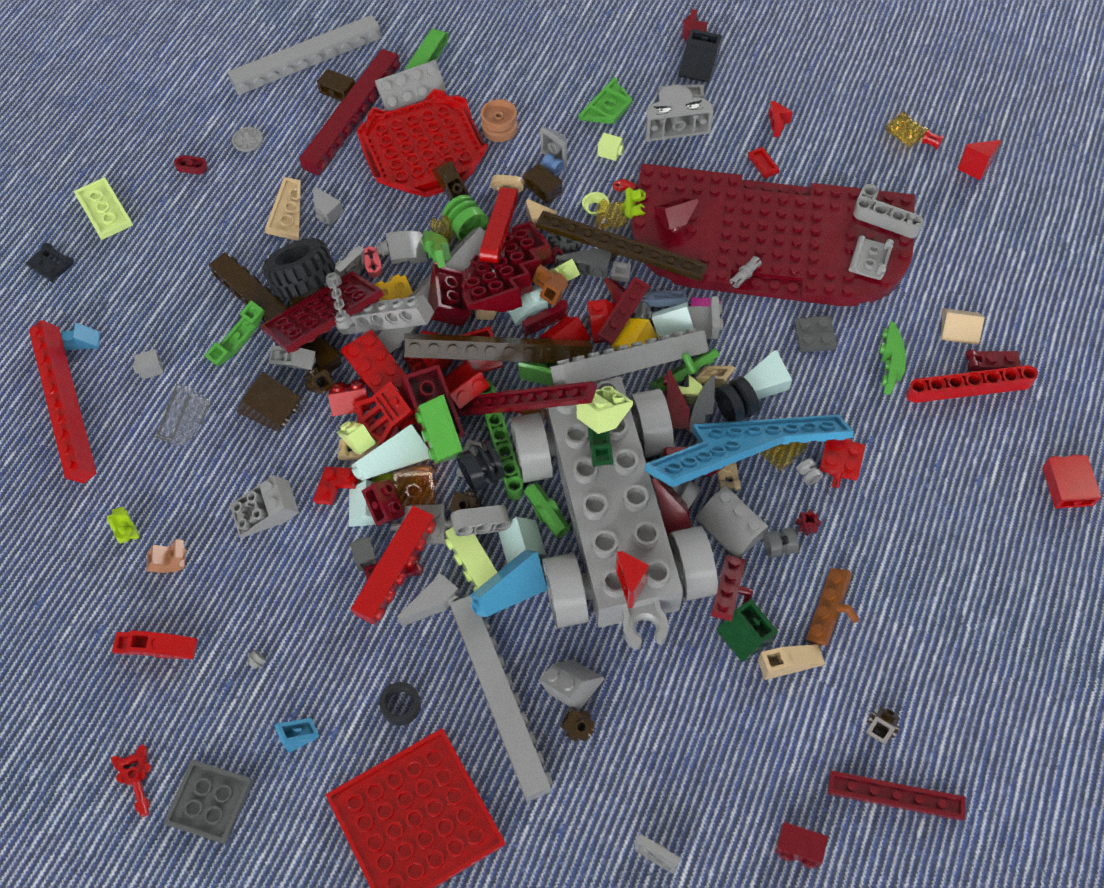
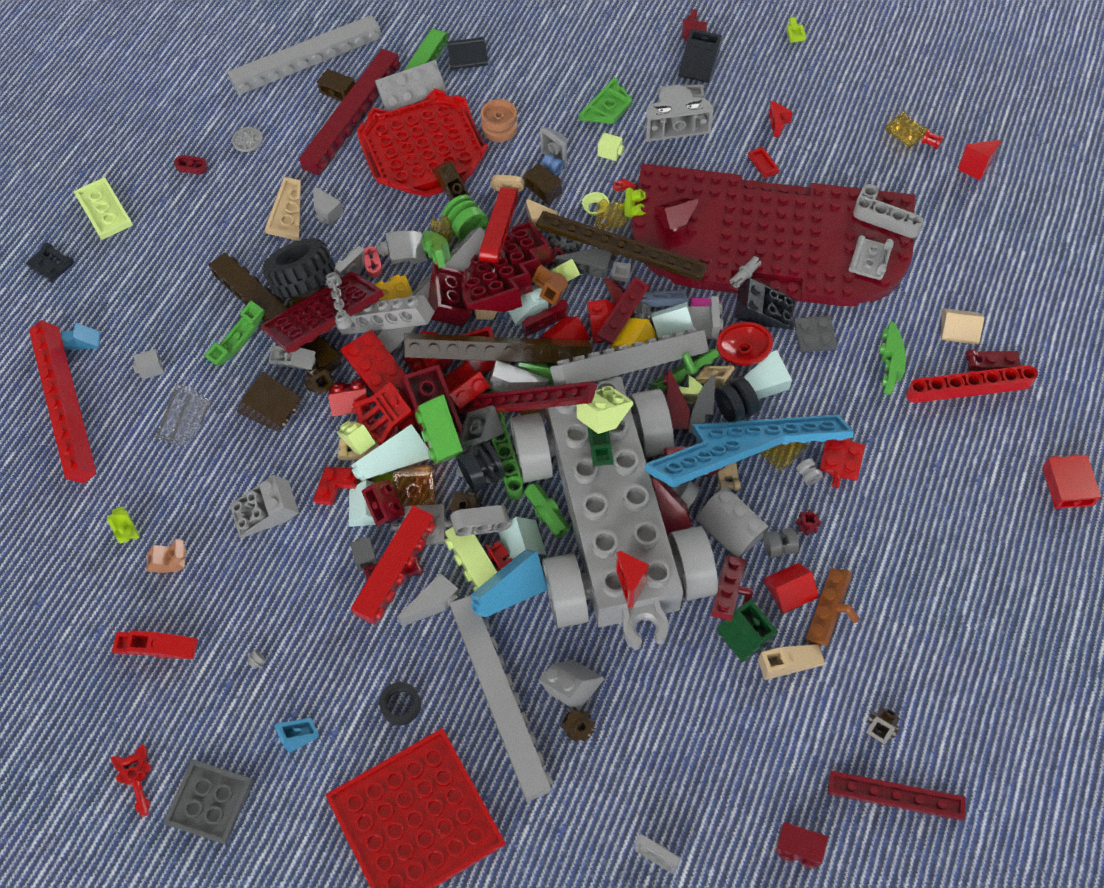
(467, 53): none -> black piece
(480, 426): none -> dark grey slope
(497, 554): none -> red hinge
(509, 378): none -> light grey slope
(744, 343): none -> red dish
(764, 305): none -> black slope
(792, 587): none -> red slope
(794, 31): none -> lime plate

